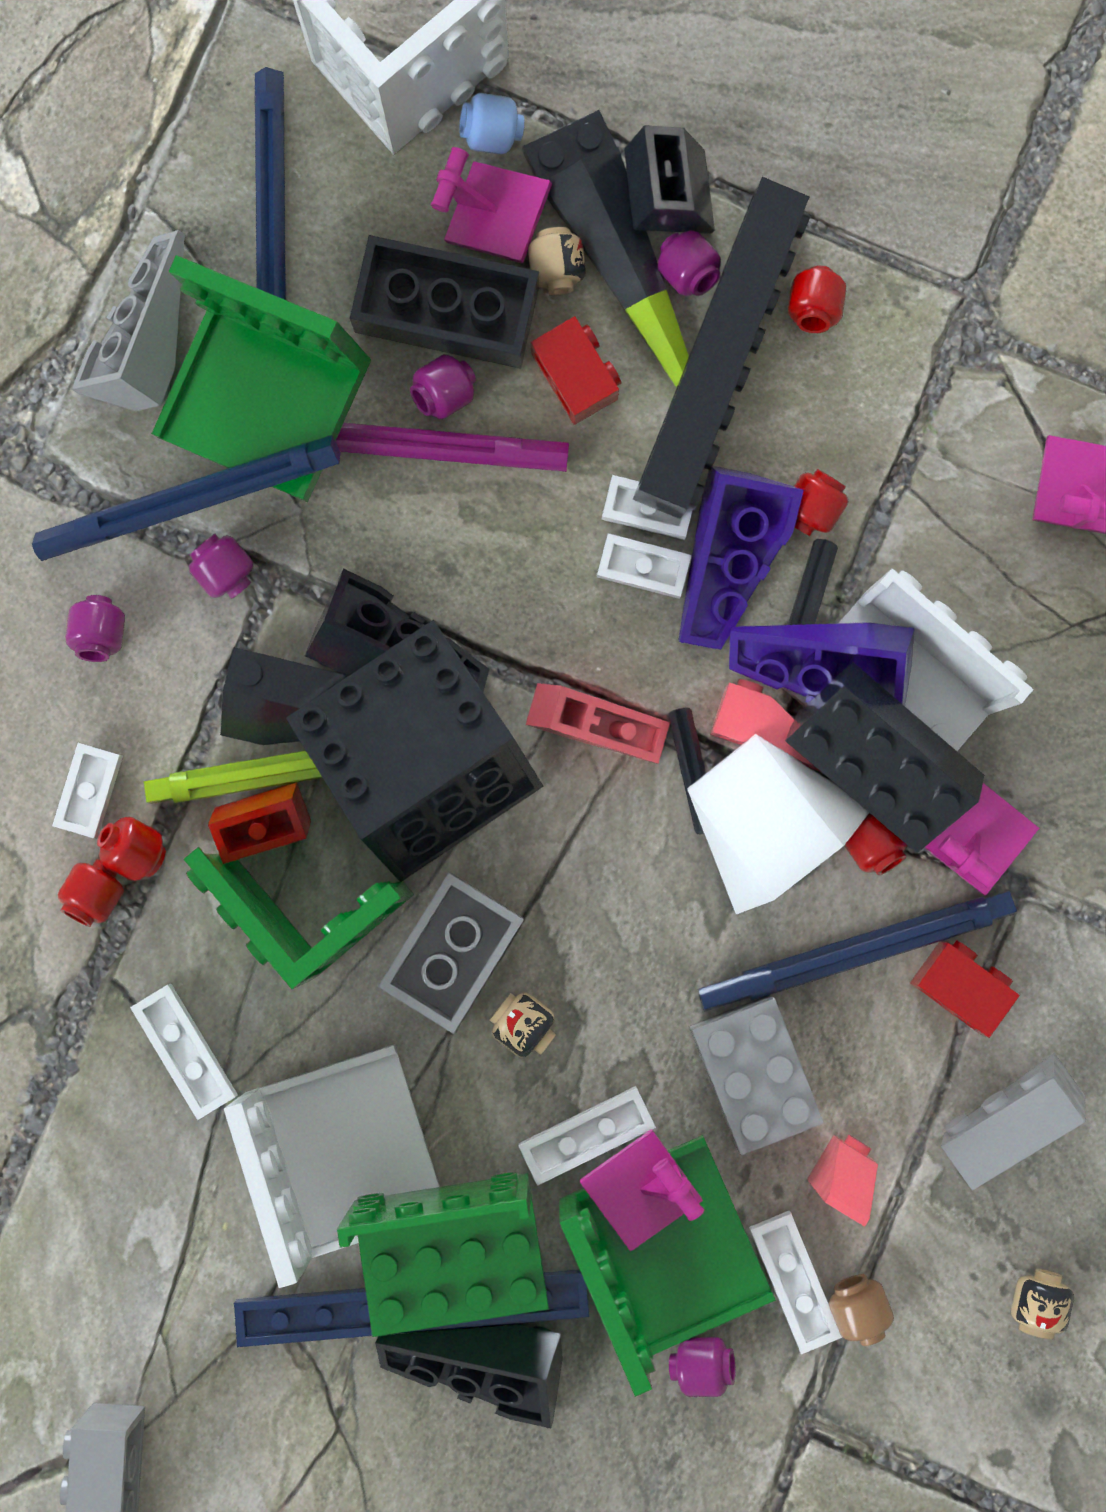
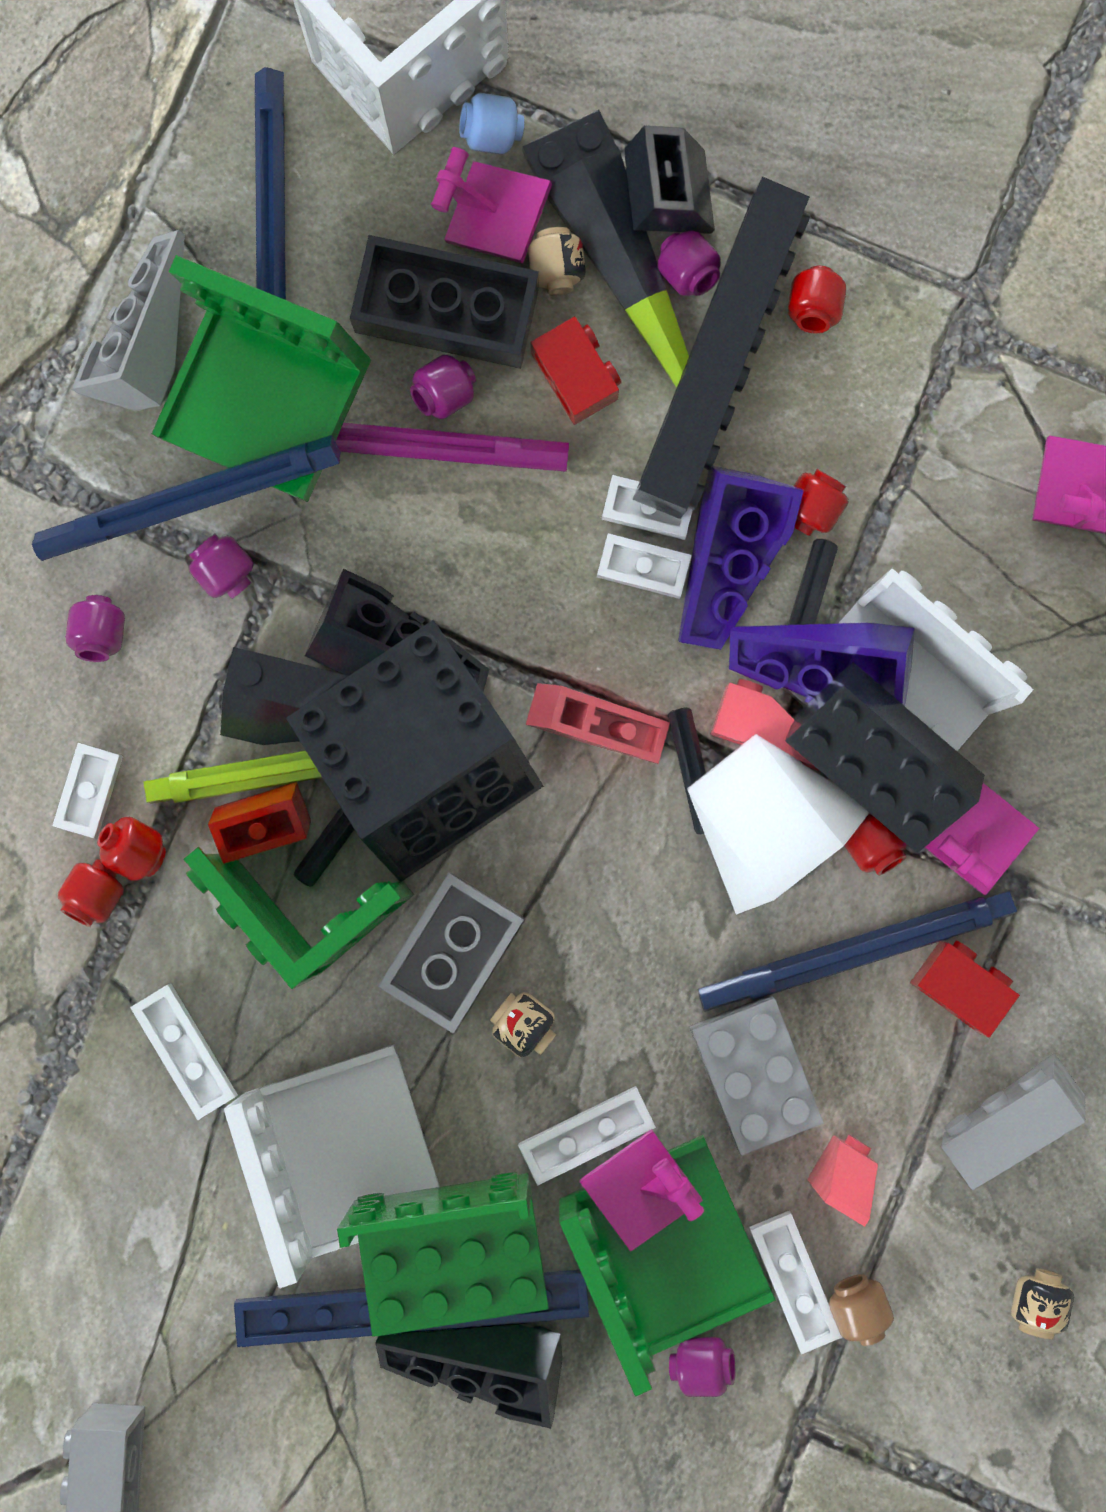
(324, 849): none -> black axle

